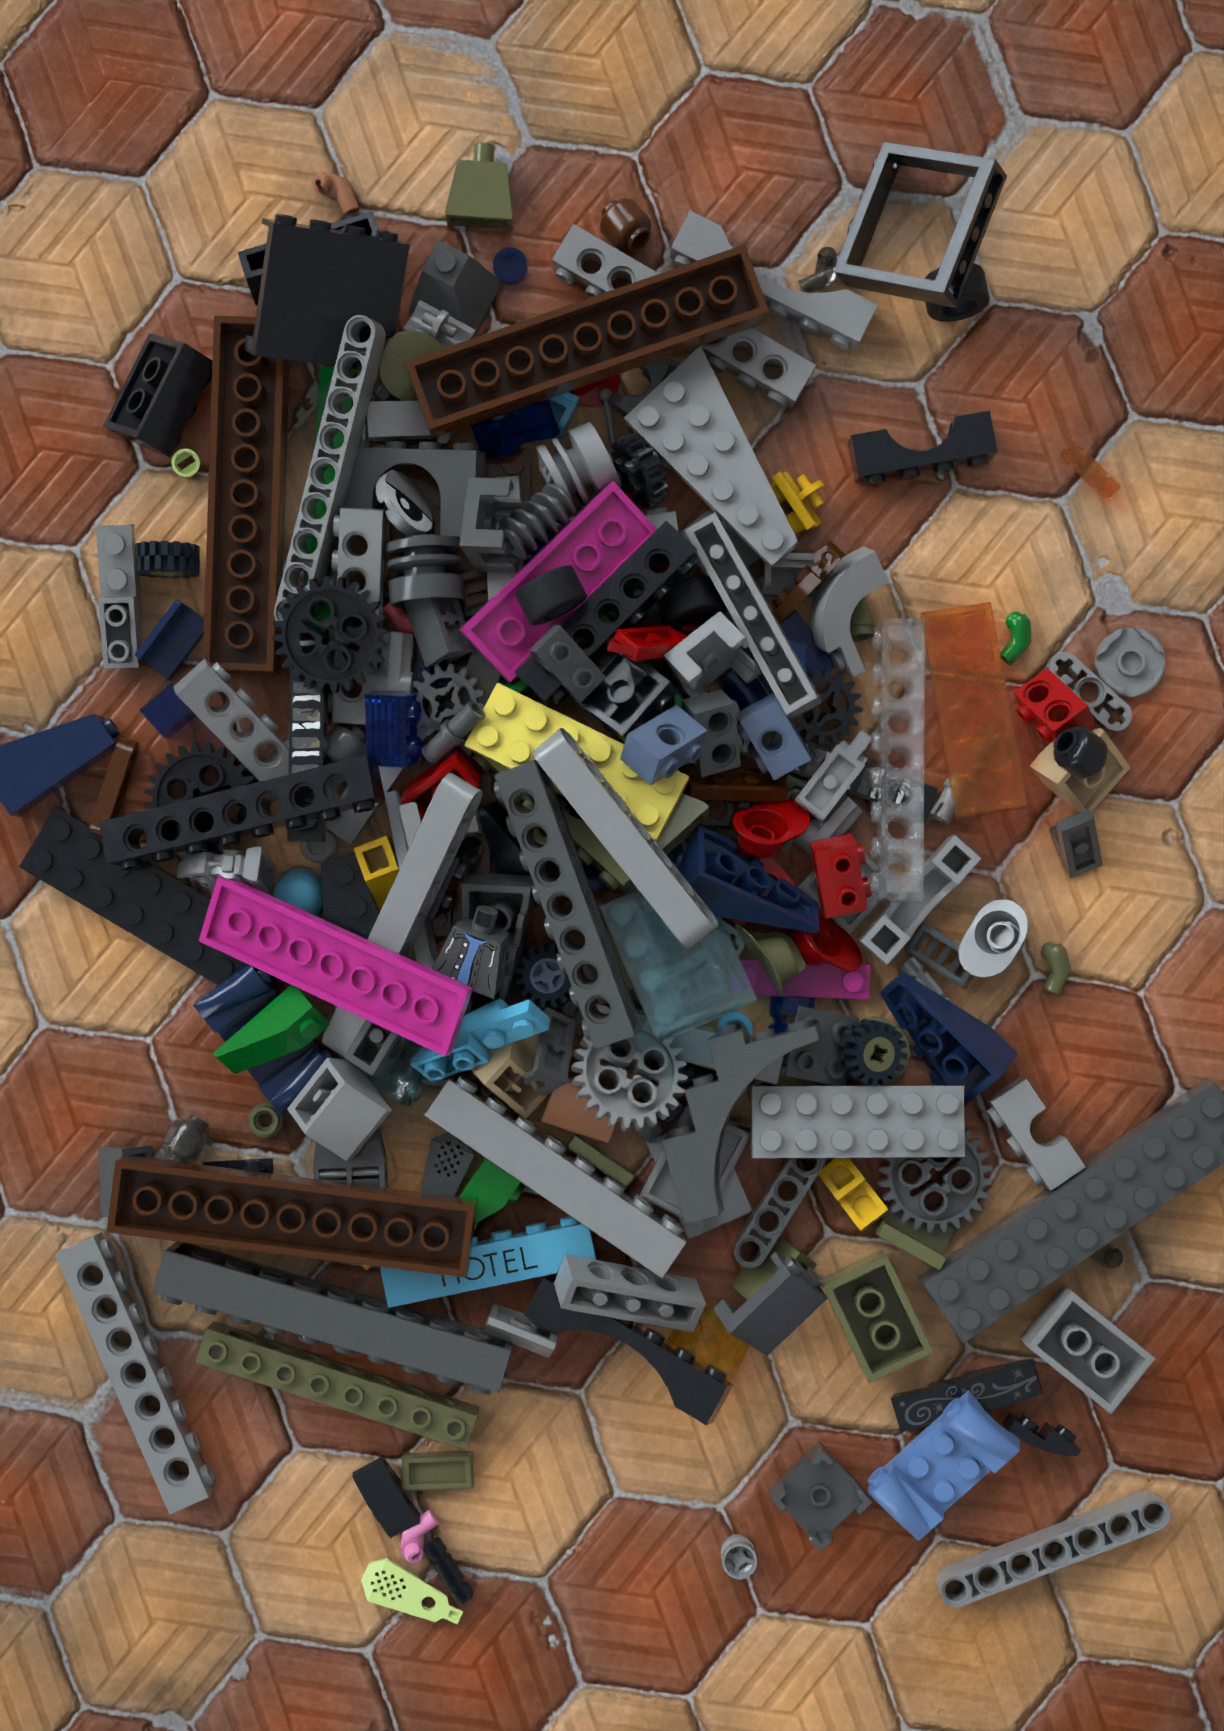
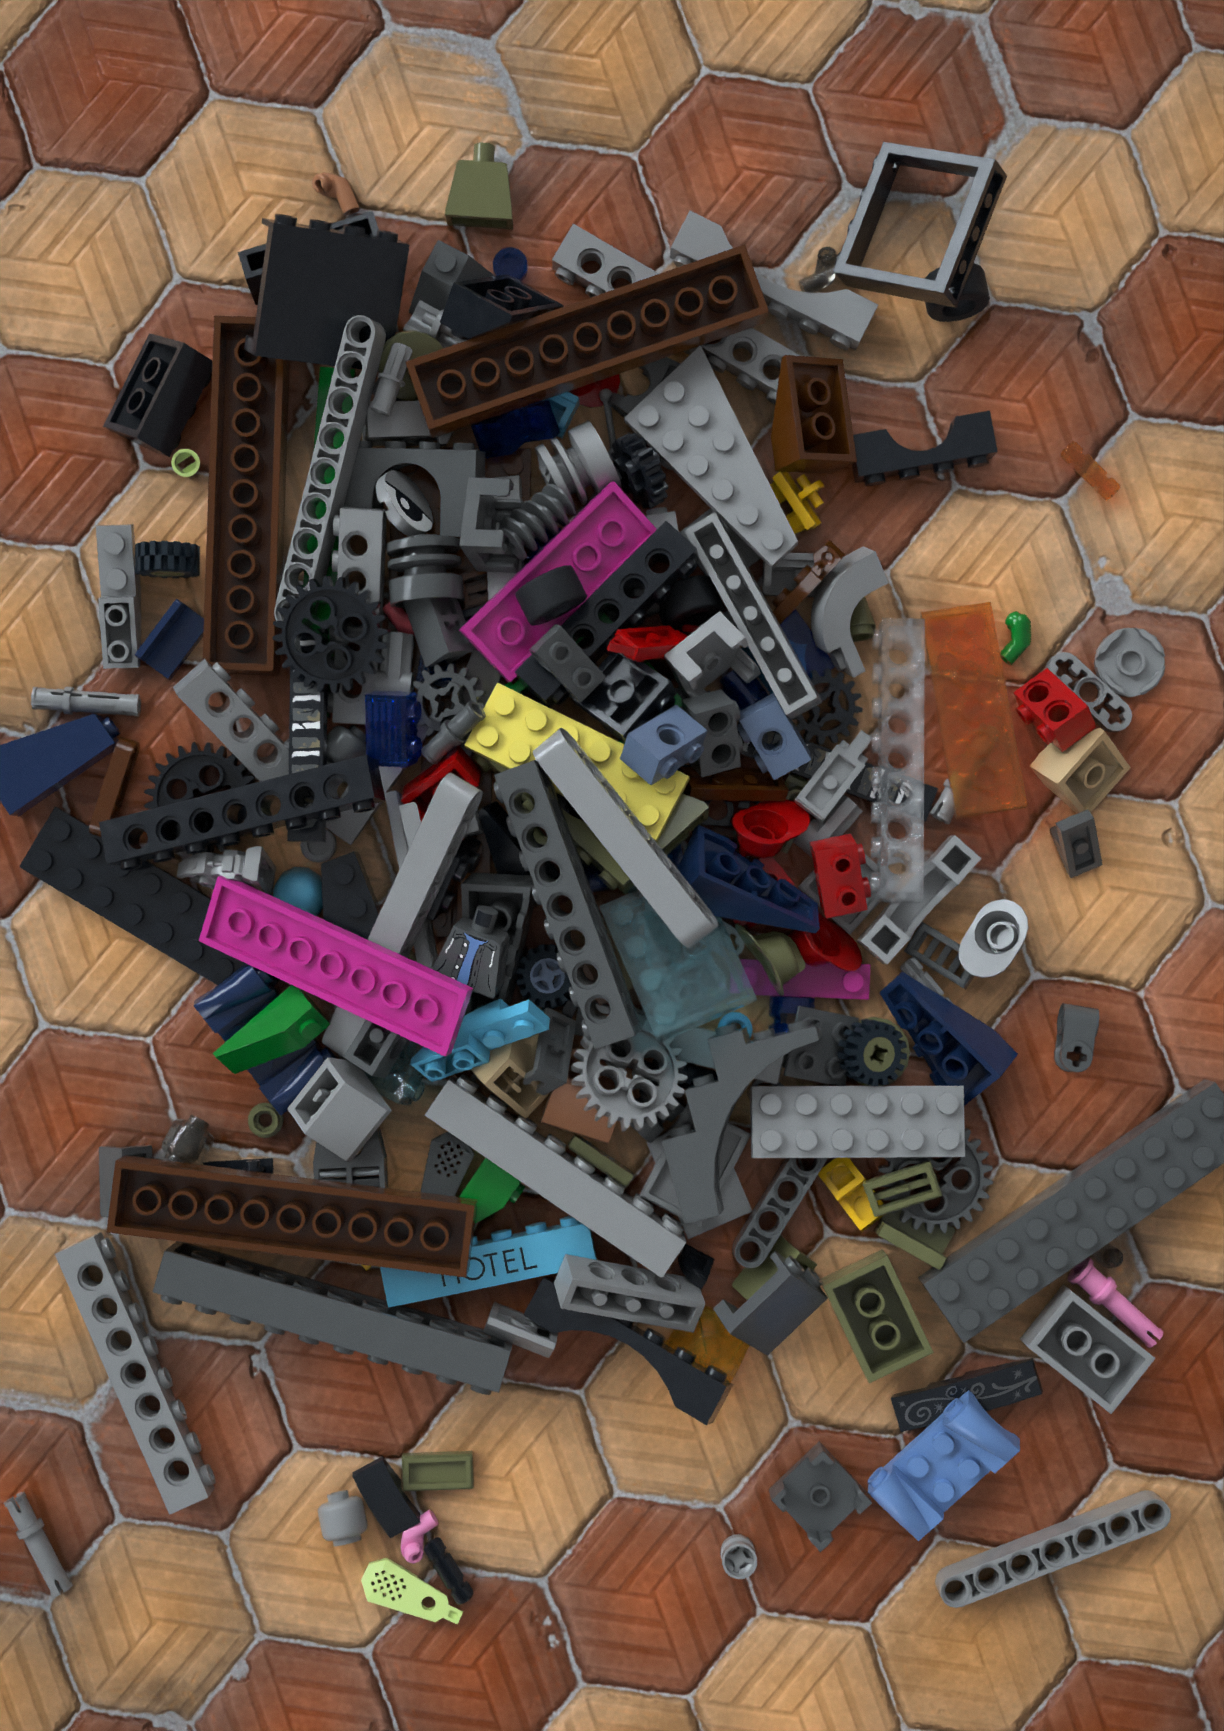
(38, 1544): none -> light grey pin
(73, 700): none -> light grey pin
(167, 712): clear blue brick -> none
(337, 1384): olive brick -> none
(342, 1518): none -> light grey head
(378, 867): yellow slope -> none
(391, 379): none -> light grey axle
(492, 304): none -> black slope
(625, 225): reddish brown head -> none
(695, 1265): none -> black tile
(812, 417): none -> reddish brown slope
(901, 1174): none -> olive tile
(1050, 1161): light grey arch -> none
(1051, 1439): black slope -> none
(1059, 964): olive arm -> none
(1077, 1033): none -> dark grey piece
(1080, 752): black head -> none
(1104, 1292): none -> bright pink pin

